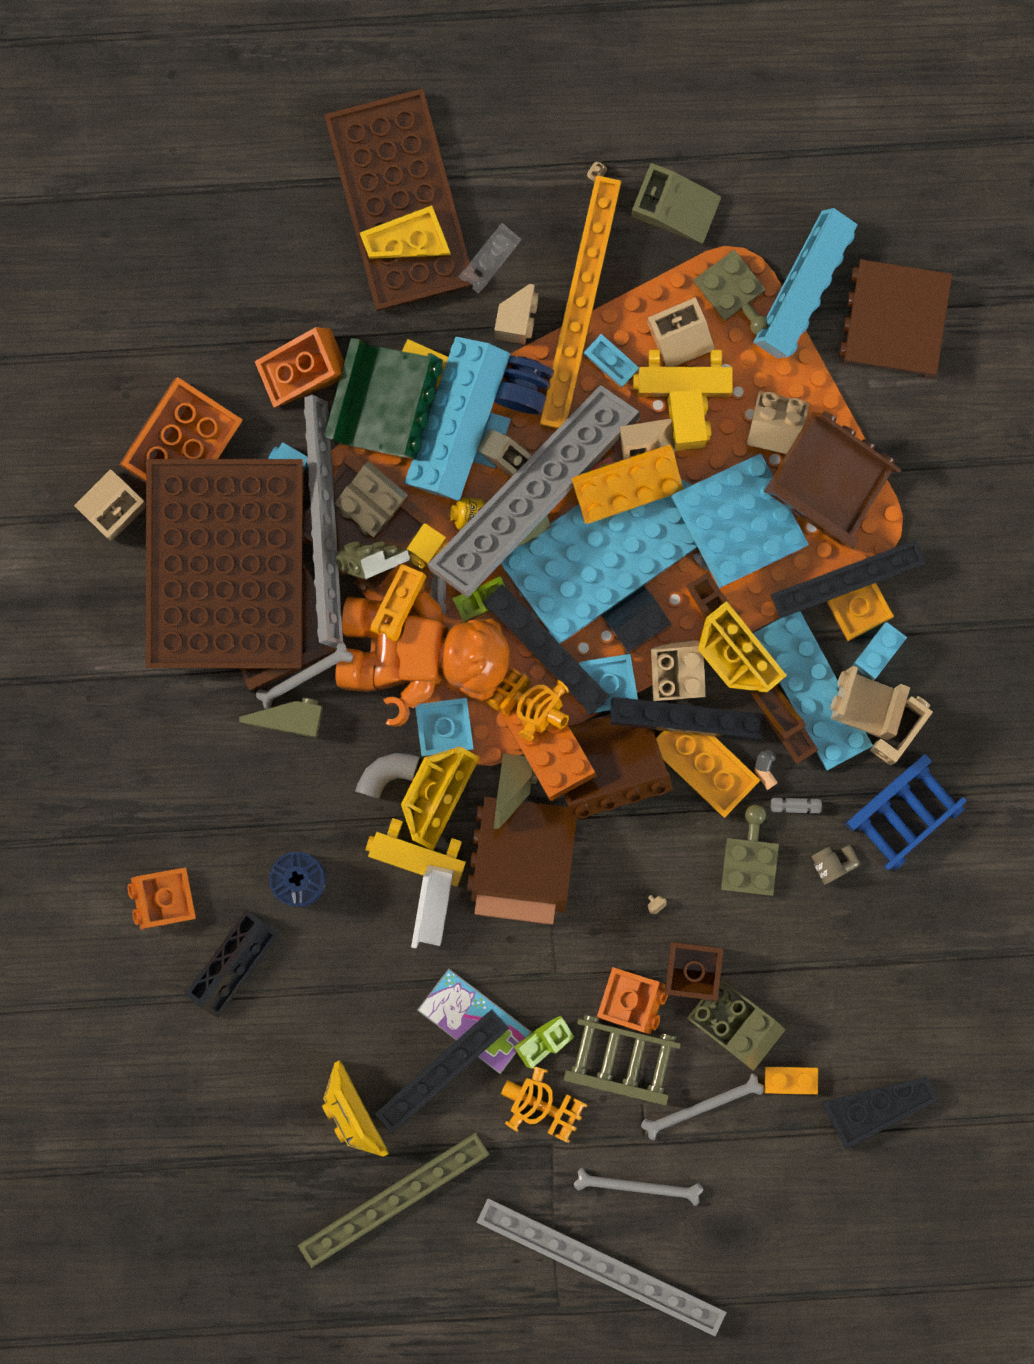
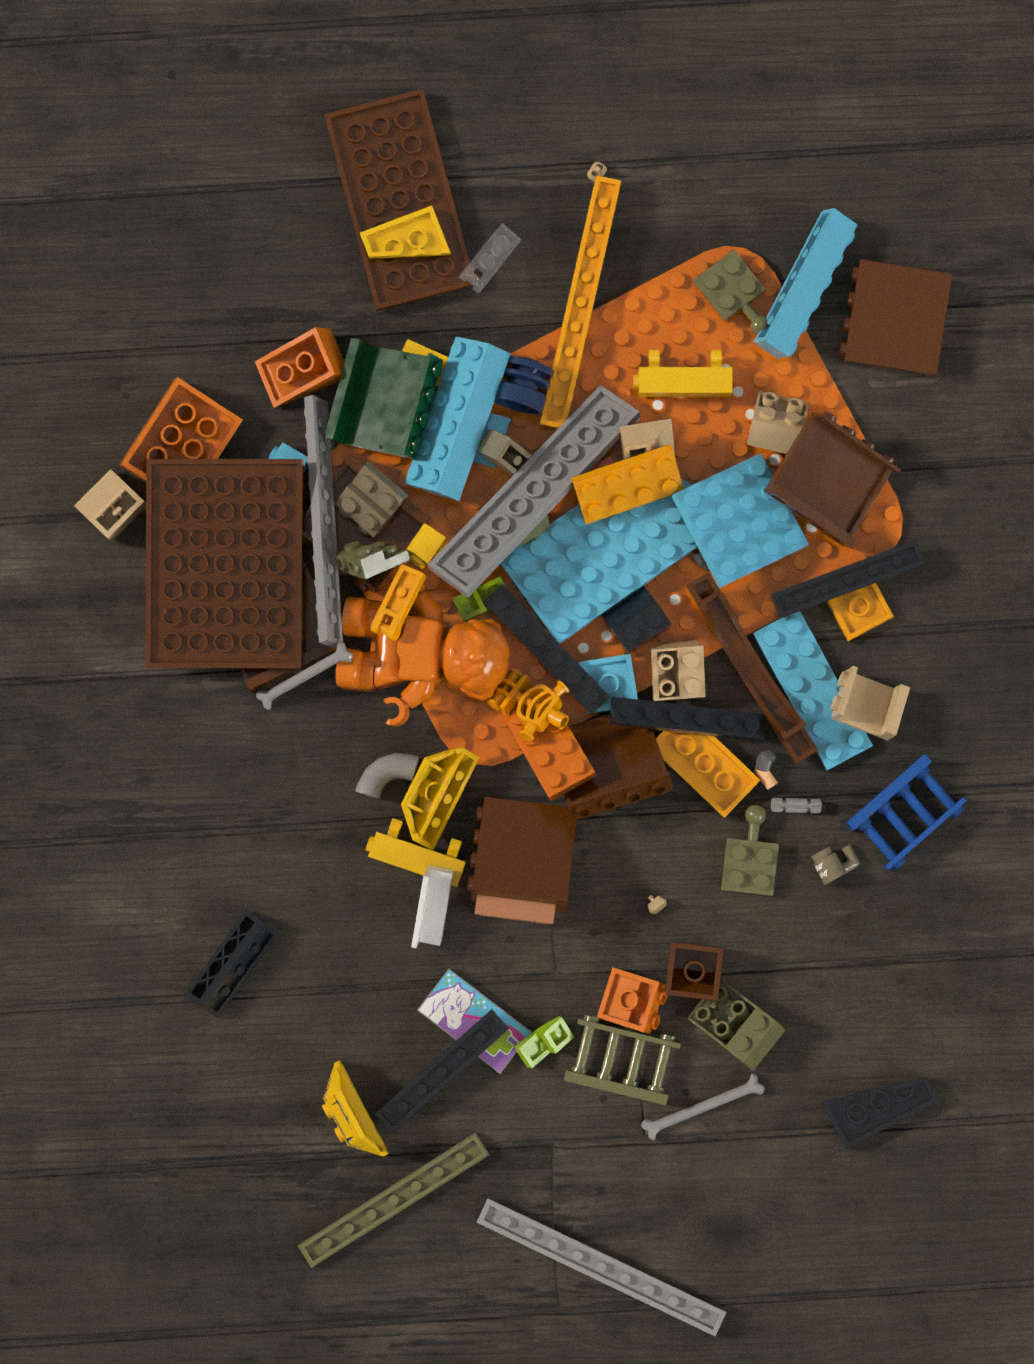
(161, 898): orange plate -> none
(294, 718): olive slope -> none
(311, 886): dark blue wheel -> none
(438, 591): light grey axle -> none
(444, 726): medium azure plate -> none
(465, 510): yellow head -> none
(513, 786): olive slope -> none
(514, 314): tan slope -> none
(519, 1095): light orange piece -> none
(611, 361): medium azure plate -> none
(675, 204): olive slope -> none
(681, 333): tan slope -> none
(685, 1192): light grey piece -> none
(688, 419): yellow brick -> none
(737, 652): yellow wedge -> none
(791, 1080): light orange plate -> none
(879, 651): medium azure brick -> none
(888, 753): tan panel -> none

